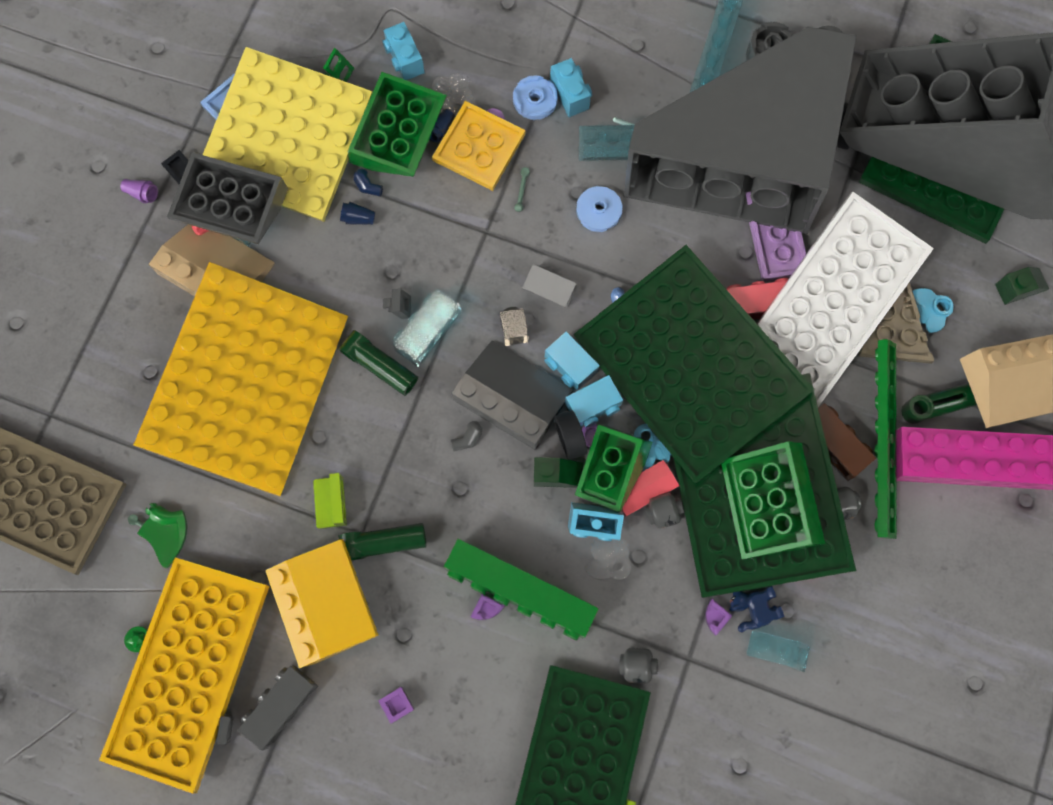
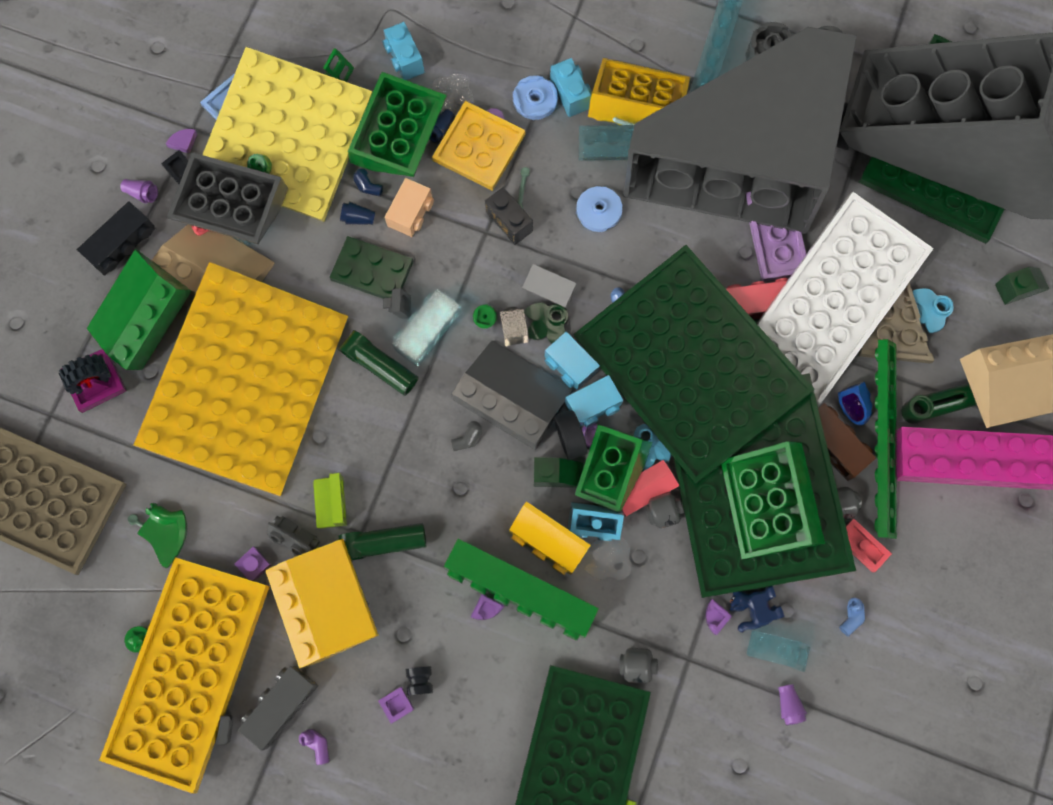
(92, 380): none -> plate
(116, 238): none -> black brick
(137, 312): none -> green slope
(182, 140): none -> medium lavender tile
(253, 564): none -> medium lavender plate
(259, 162): none -> green tile
(282, 532): none -> dark grey hinge
(317, 743): none -> medium lavender arm
(370, 268): none -> dark green plate
(409, 207): none -> light nougat brick
(419, 680): none -> black wheel
(485, 316): none -> green tile
(509, 215): none -> black brick
(543, 323): none -> dark green plate
(548, 539): none -> yellow slope
(633, 91): none -> yellow slope
(791, 706): none -> medium lavender cone
(856, 403): none -> rock
(856, 616): none -> medium blue arm
(866, 547): none -> coral plate

